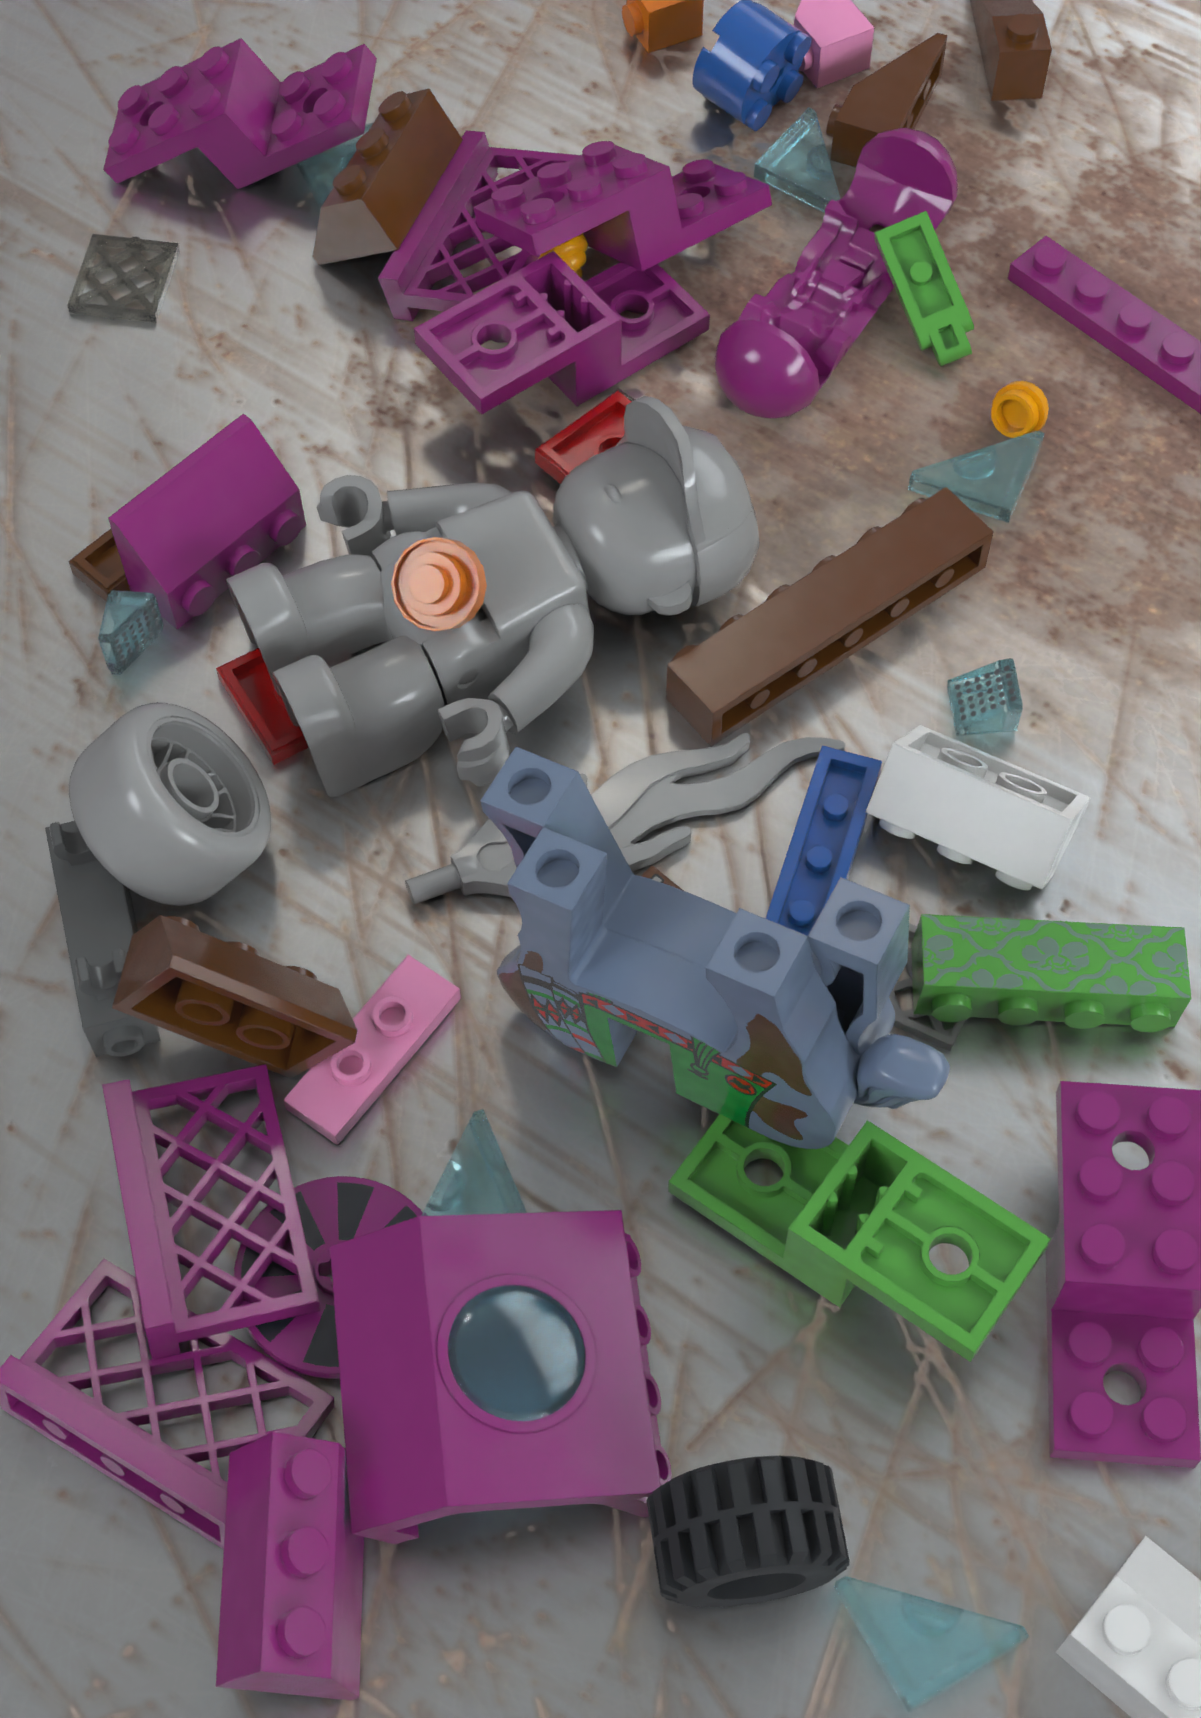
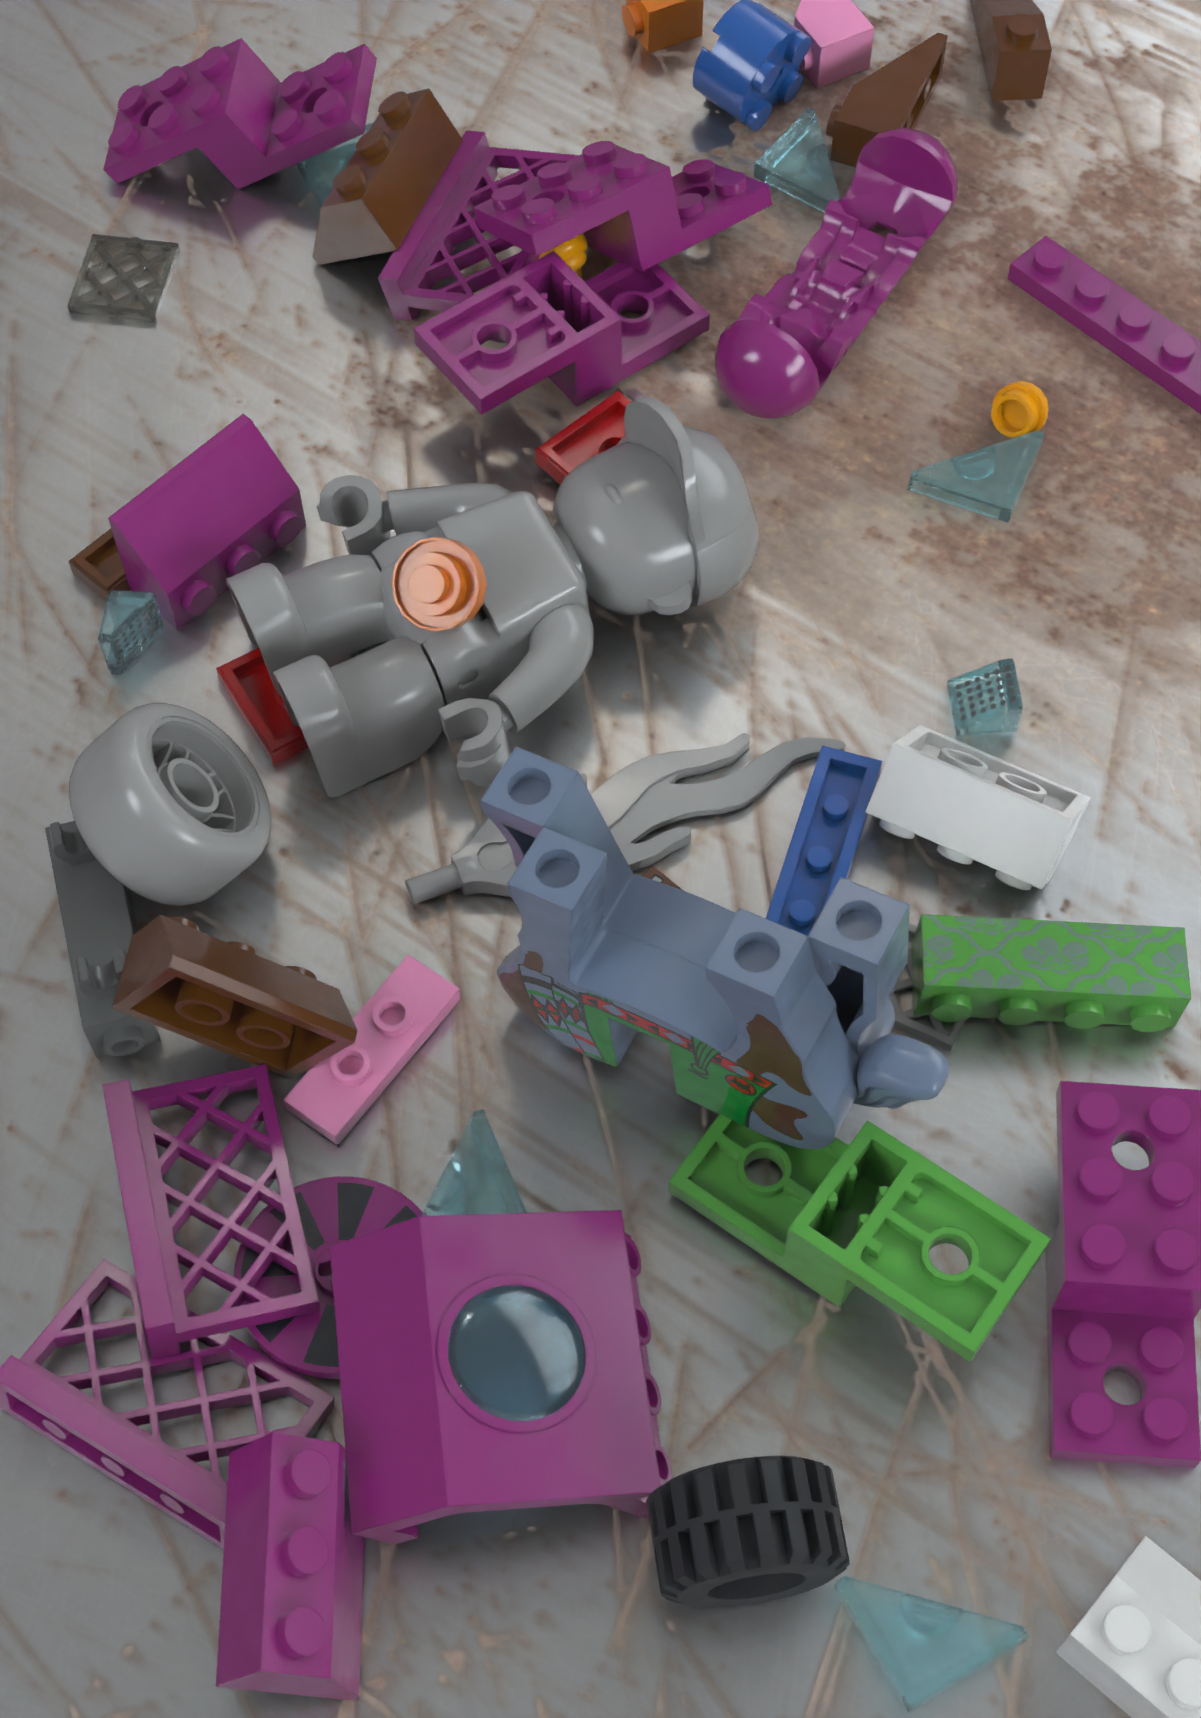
(827, 615): reddish brown brick -> none
(926, 287): bright green hinge -> none

